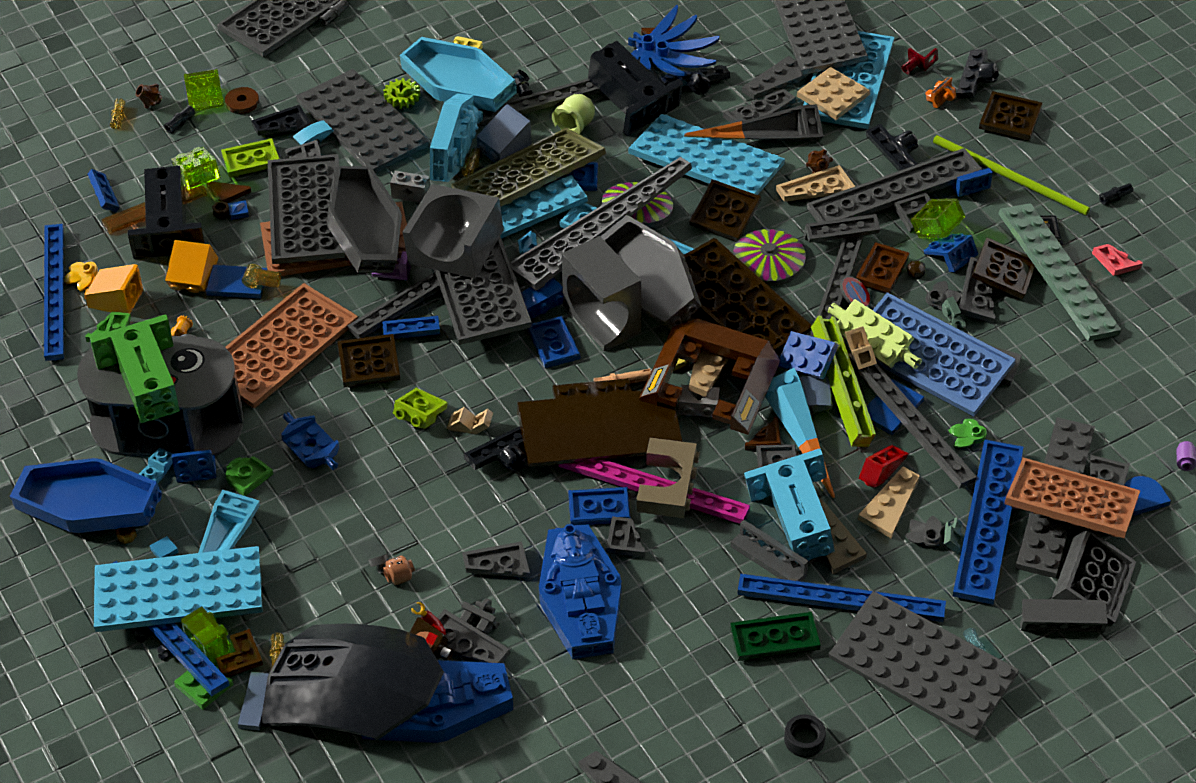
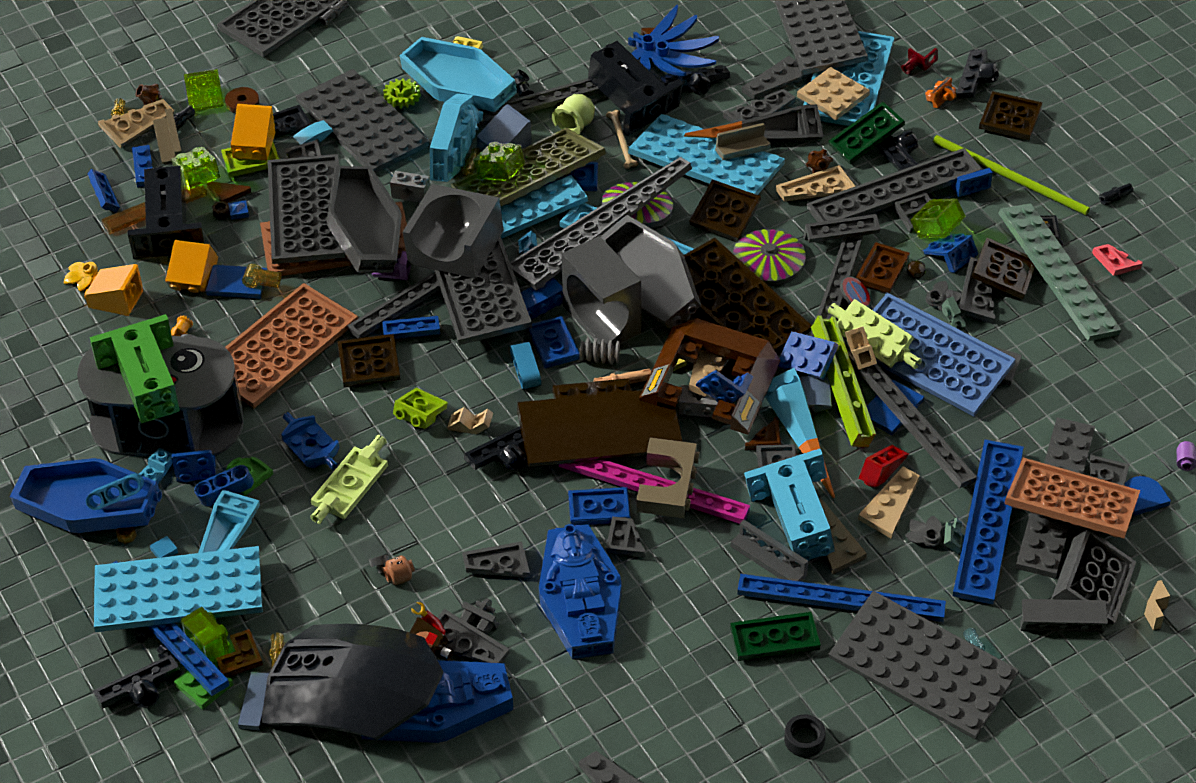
(53, 292): blue plate -> none
(108, 498): none -> dark azure beam
(113, 321): bright green wing -> none
(133, 124): none -> tan wing
(138, 684): none -> black plate
(142, 161): none -> blue plate
(167, 137): none -> dark tan panel
(230, 478): none -> blue beam
(253, 132): none -> light orange slope
(349, 481): none -> yellowish green plate
(499, 161): none -> clear neon green brick
(525, 365): none -> dark azure beam
(599, 351): none -> light grey piece
(629, 161): none -> tan piece
(722, 388): none -> blue bracket
(741, 142): none -> dark tan panel
(866, 132): none -> dark green plate
(968, 433): bright green plate -> none
(1158, 601): none -> tan slope

